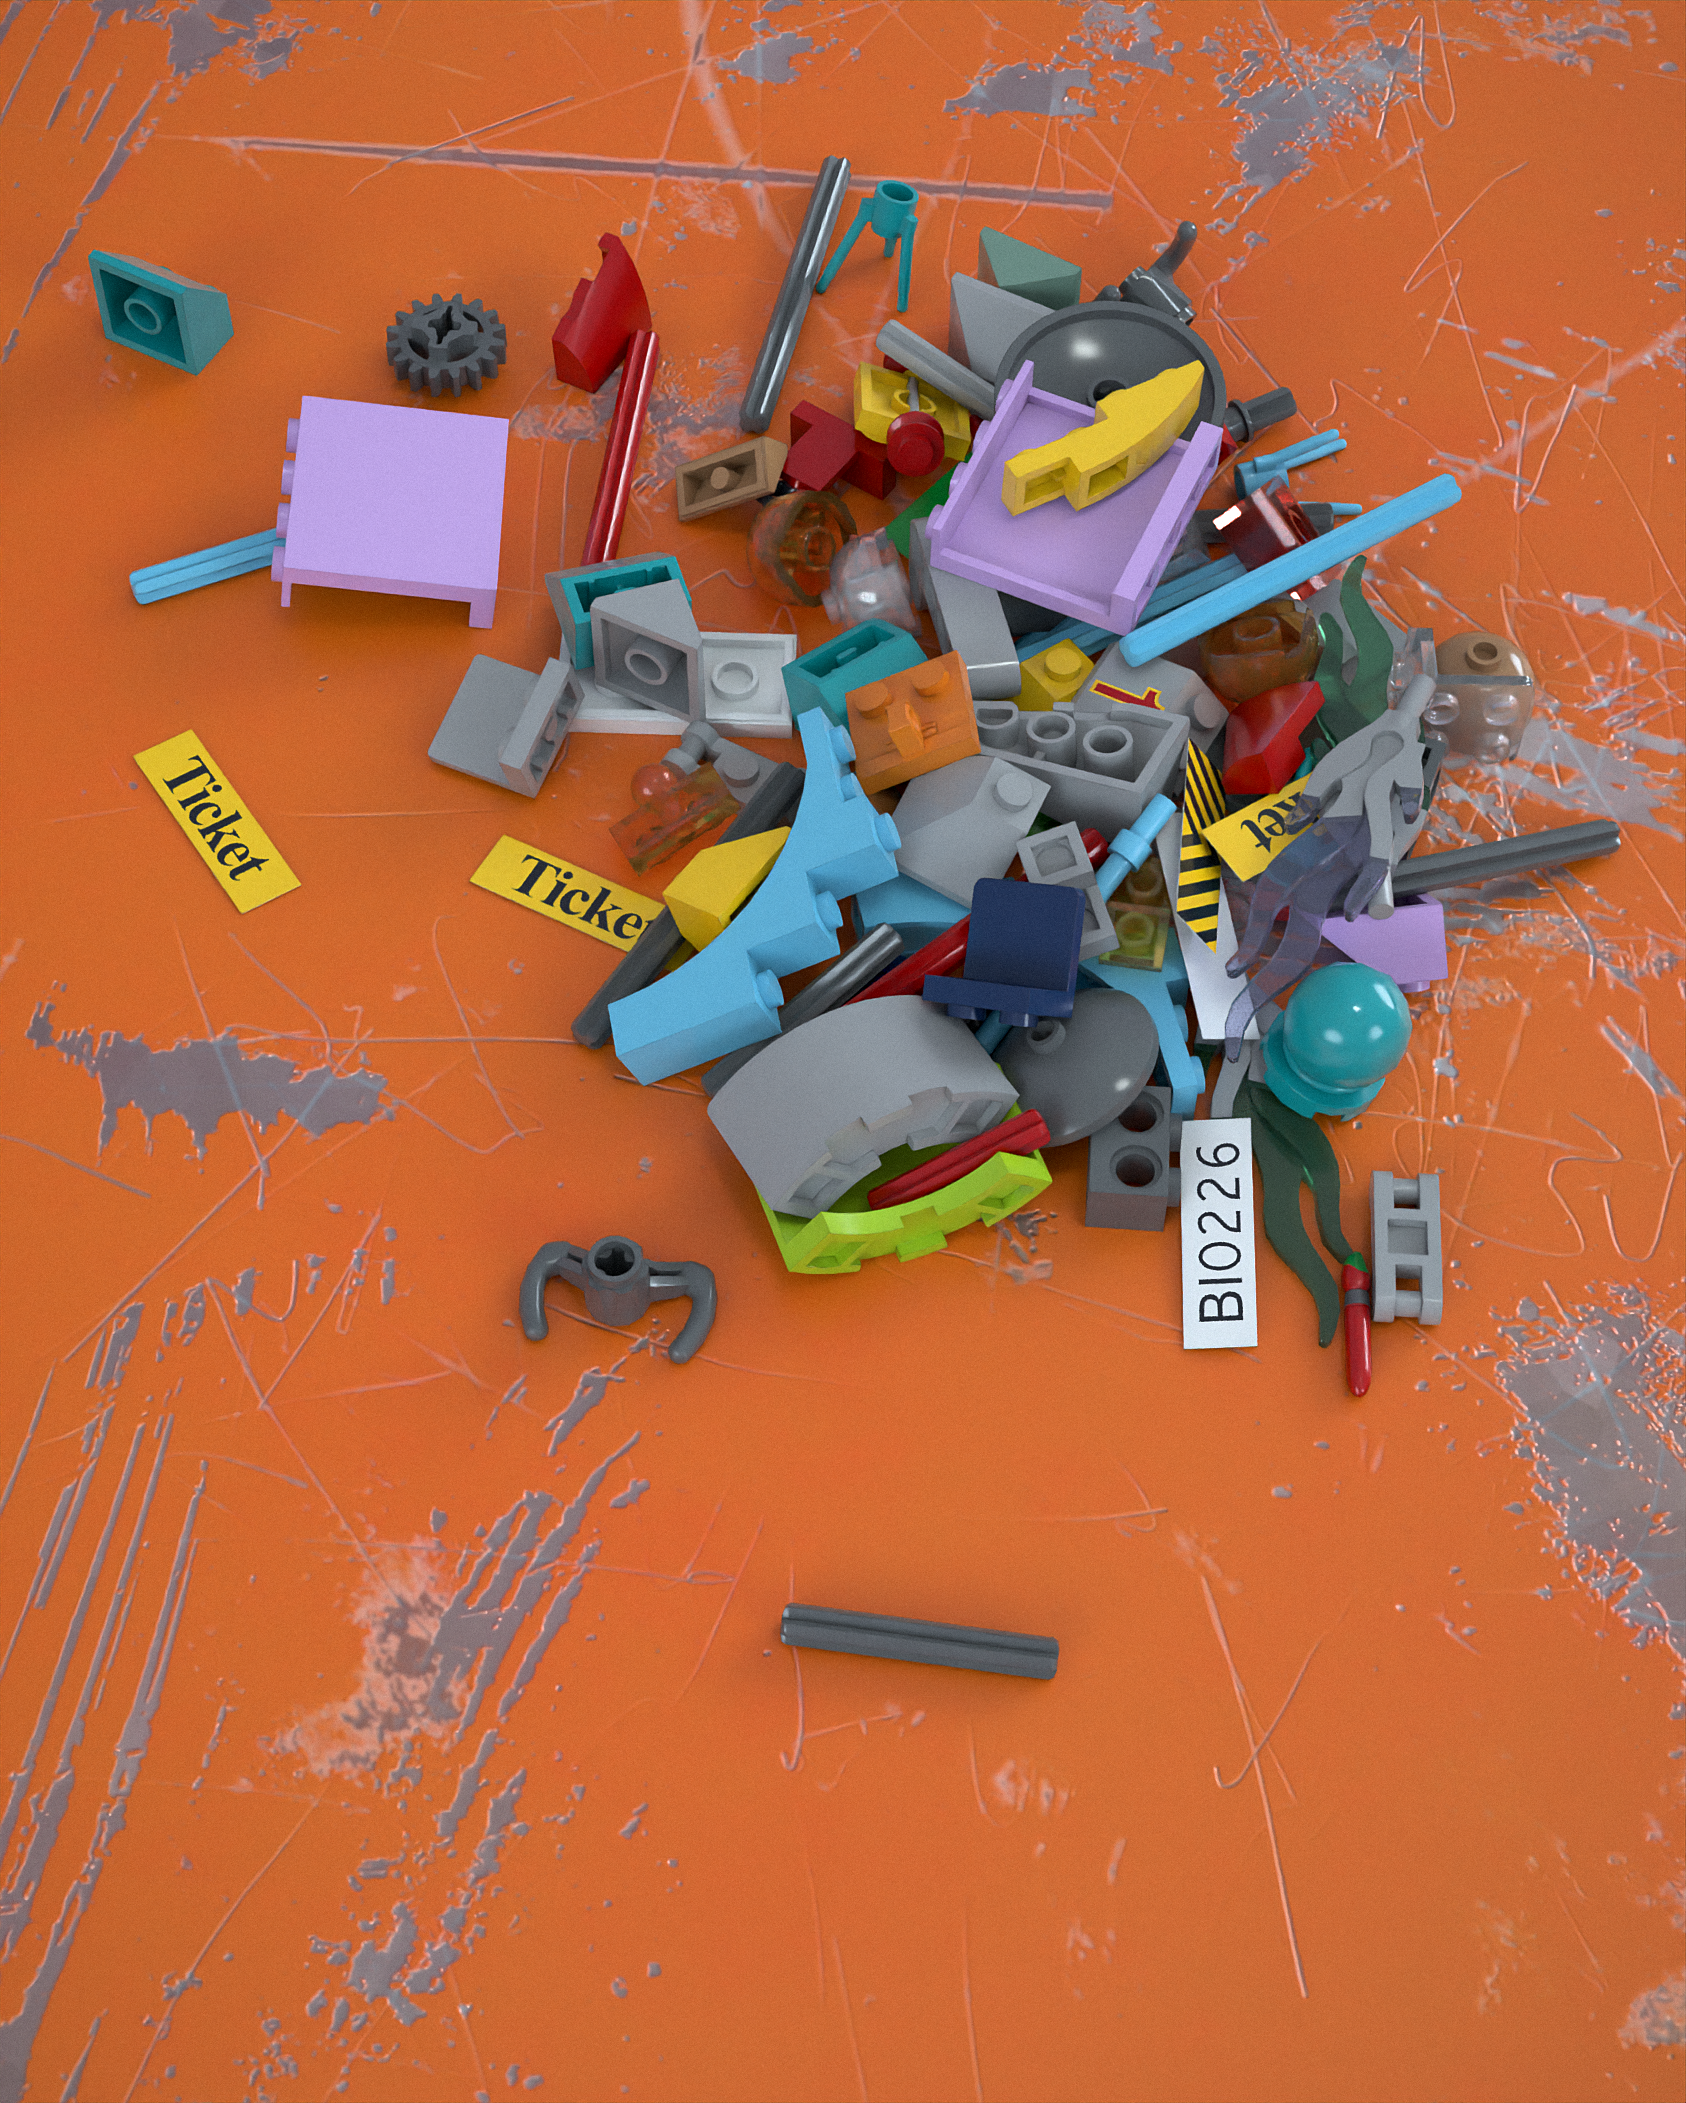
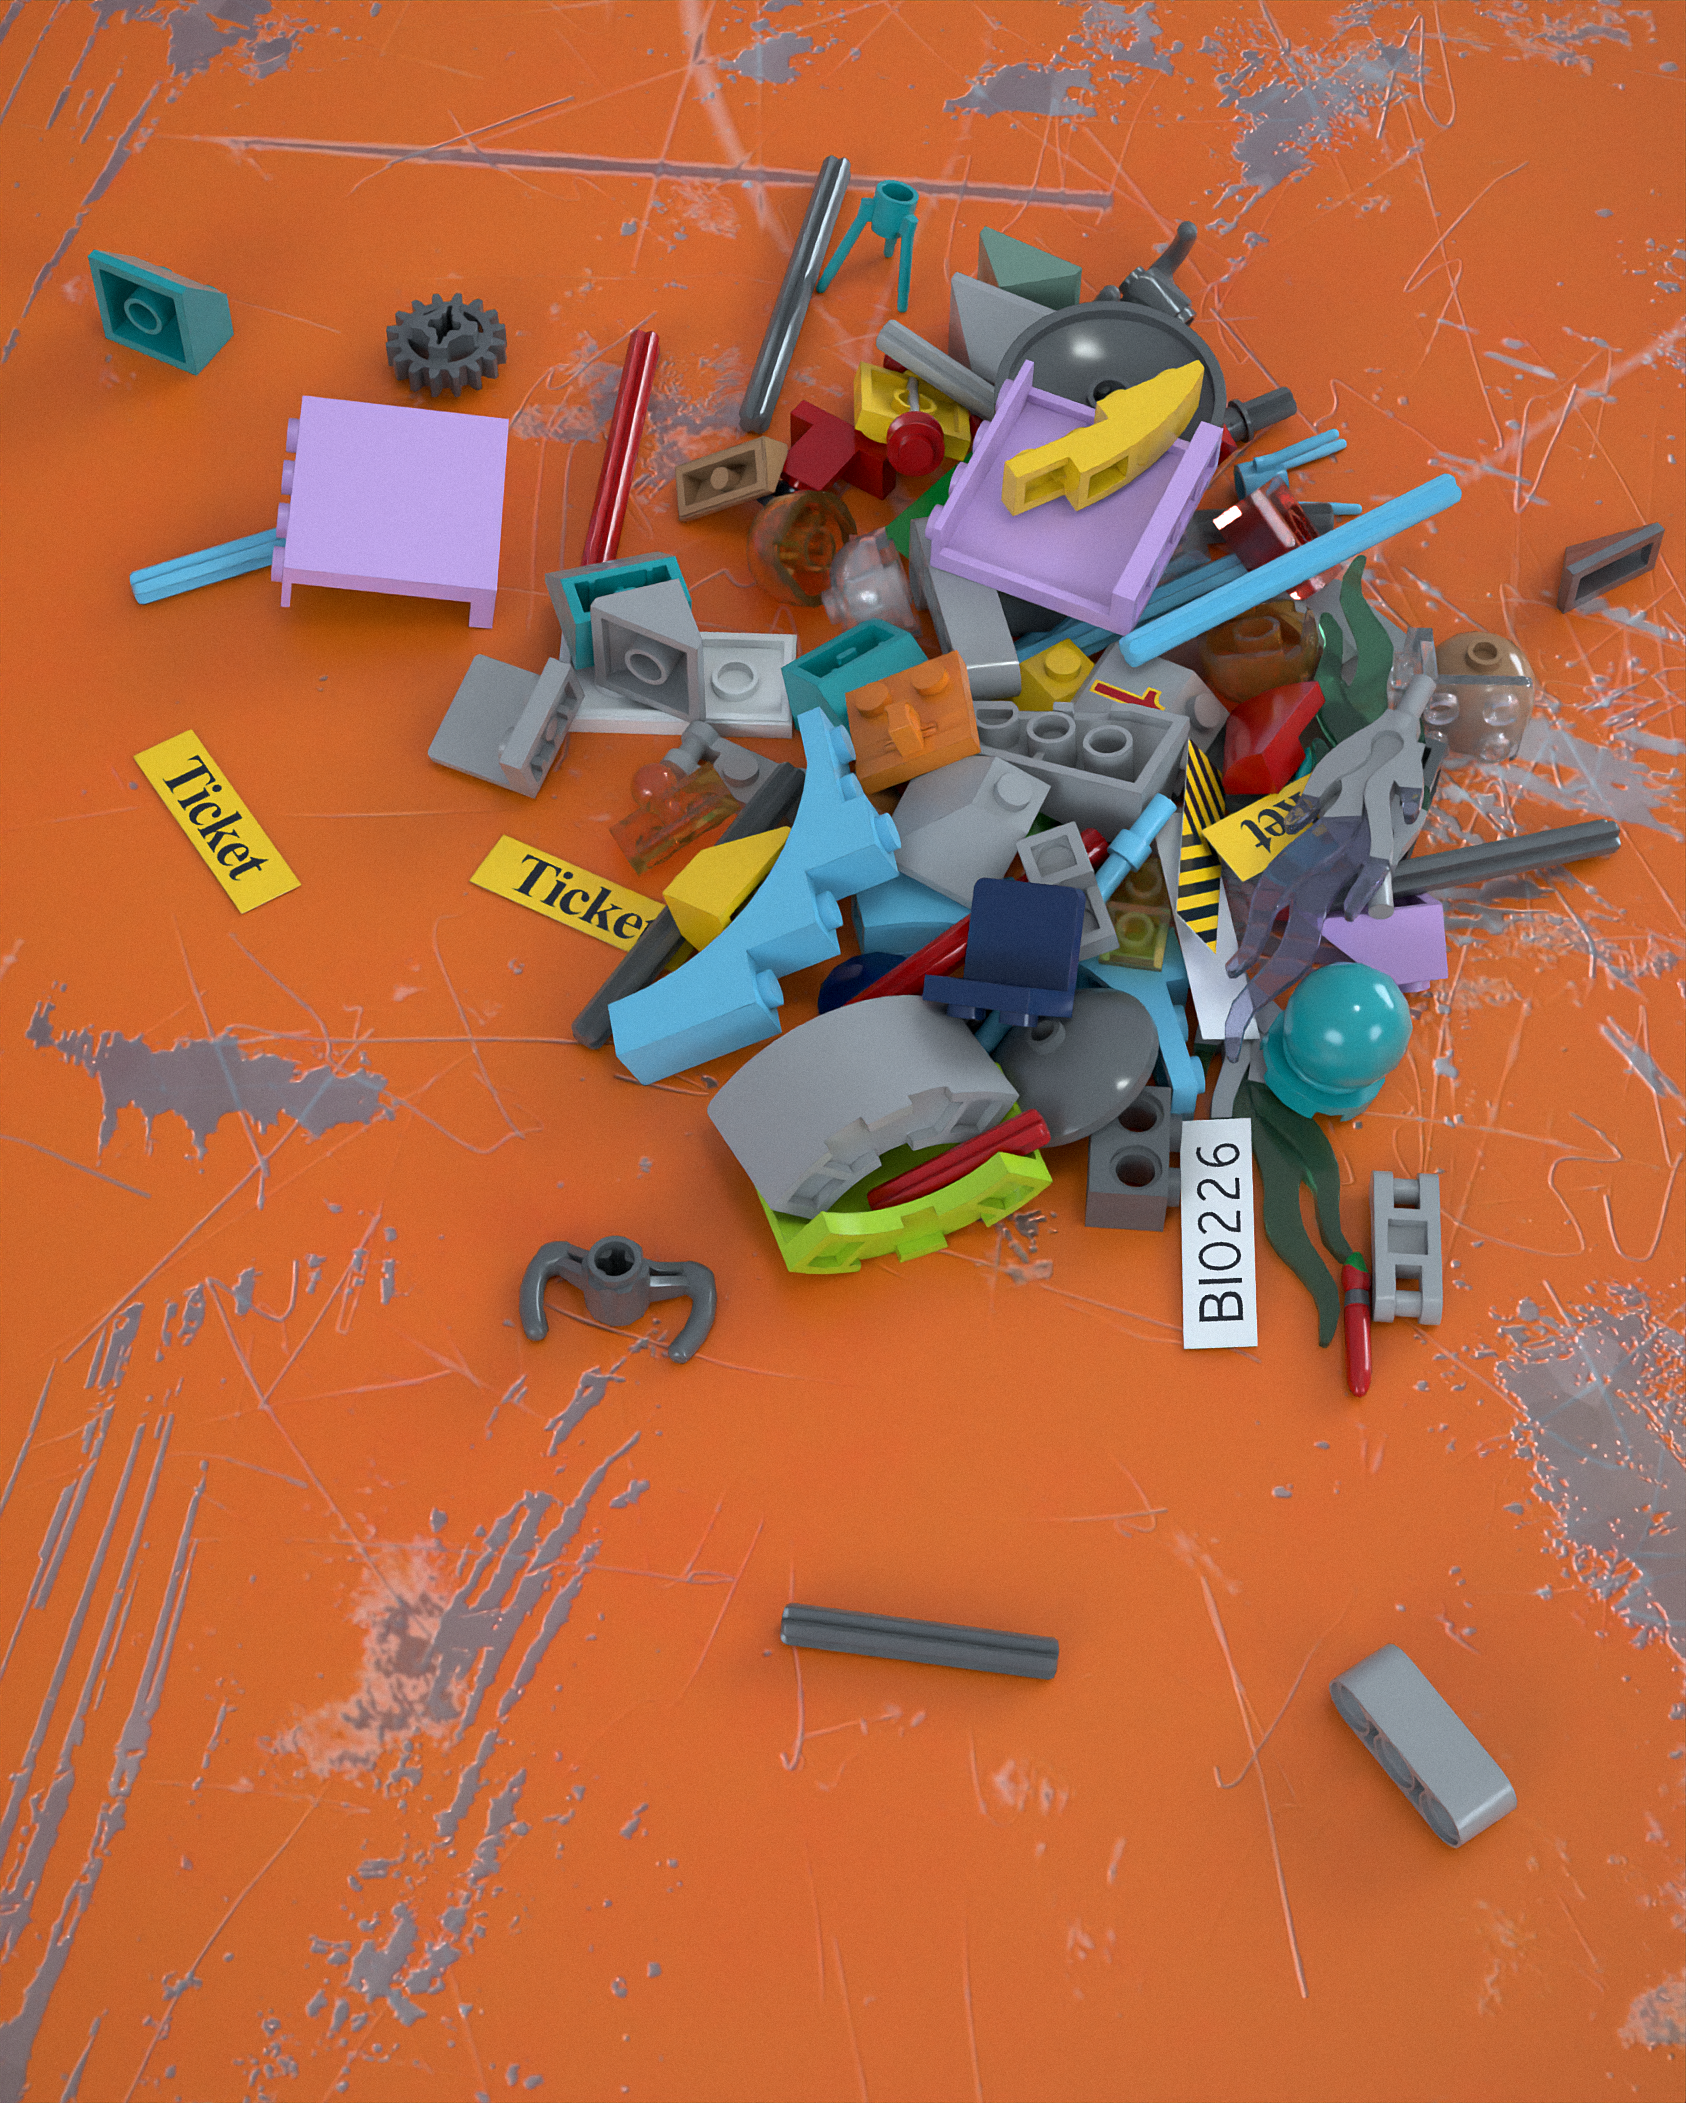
(600, 320): red slope -> none
(820, 996): dark grey axle -> none
(1423, 1745): none -> light grey beam
(1607, 563): none -> flat silver slope

